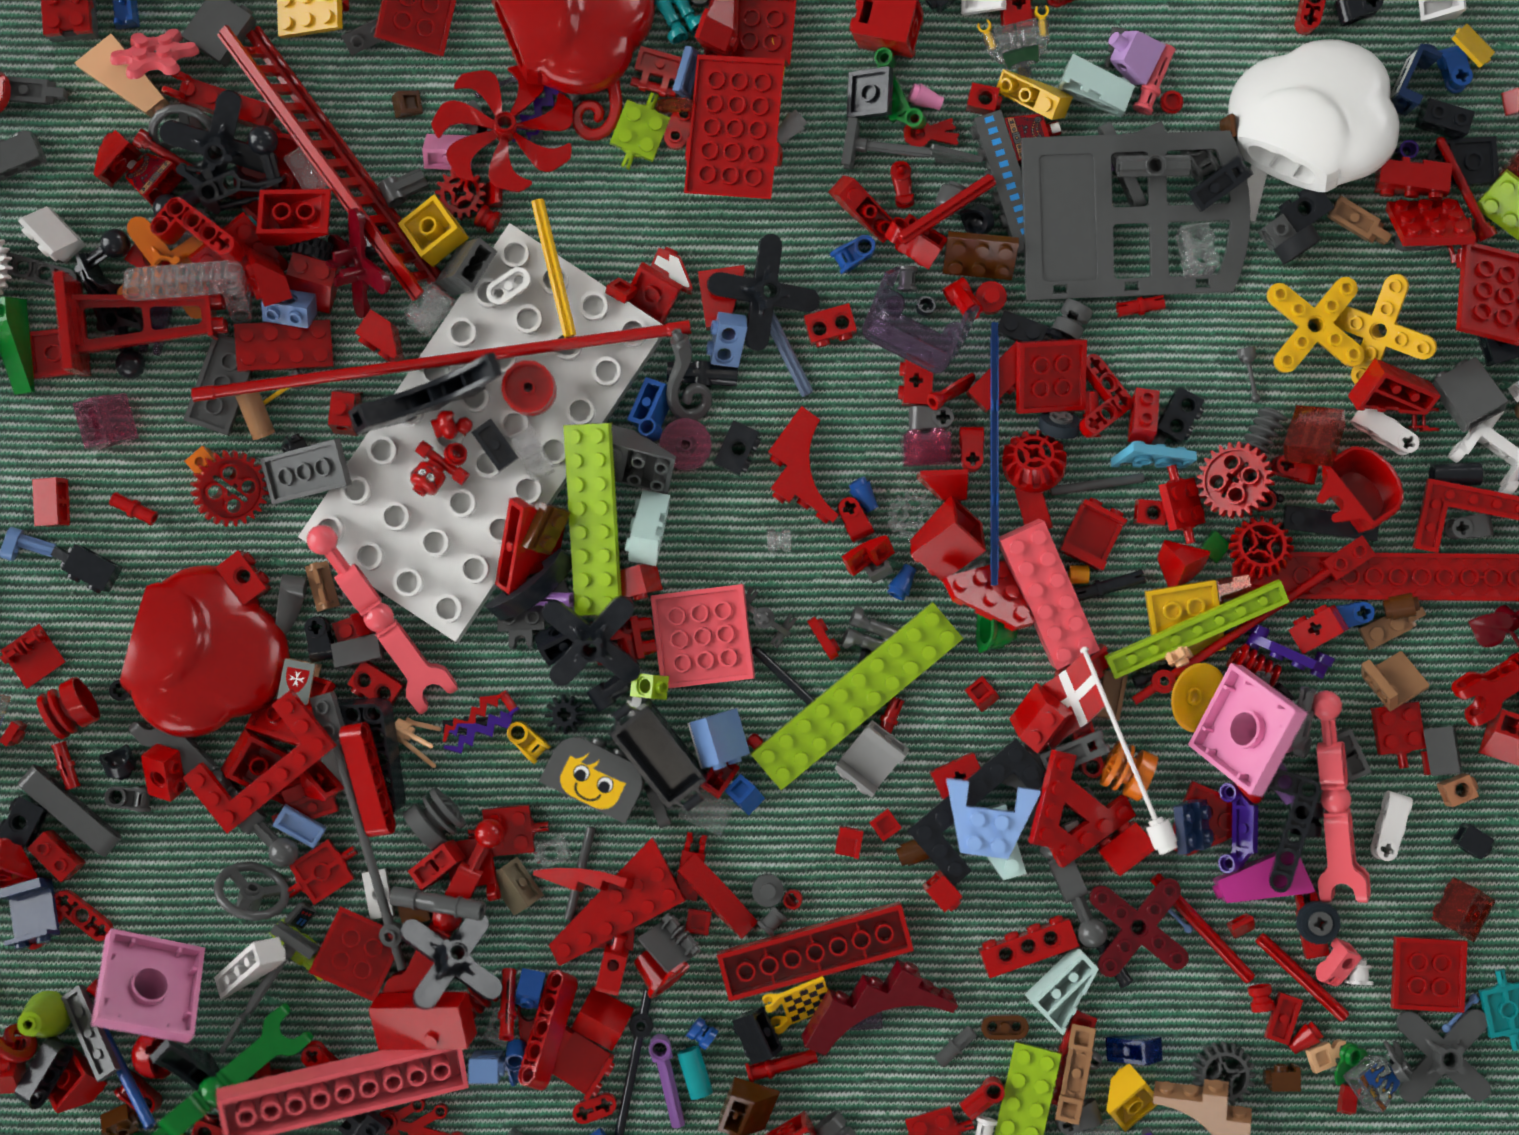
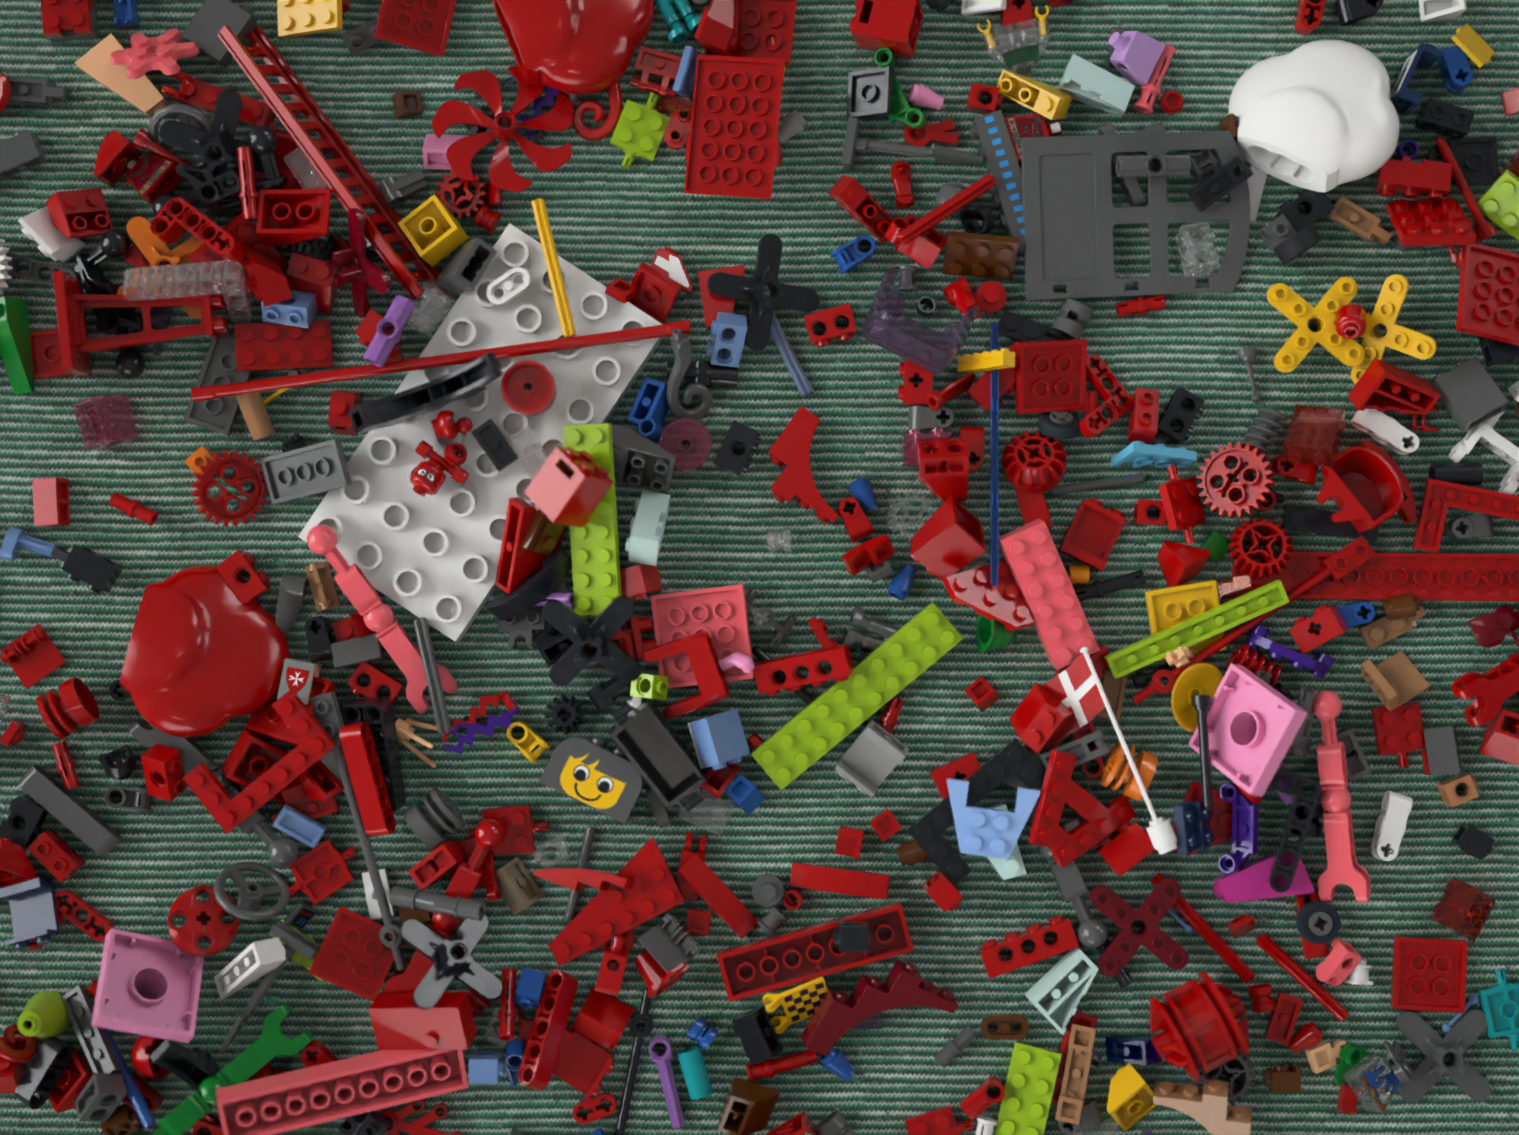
(79, 213): none -> red slope
(100, 1097): none -> dark grey brick
(202, 923): none -> red piece
(247, 182): none -> red pin
(395, 317): none -> medium lavender piece
(432, 675): none -> dark grey axle
(569, 486): none -> red container
(704, 666): none -> red connector
(739, 660): none -> bright pink arm
(837, 656): none -> red brick
(837, 1064): none -> blue cone
(839, 880): none -> red slope
(851, 936): none -> black brick
(943, 458): none -> red brick
(986, 361): none -> yellow piece
(1199, 1026): none -> red wheel
(1201, 705): none -> black piece
(1351, 321): none -> red head
(1408, 509): none -> red slope

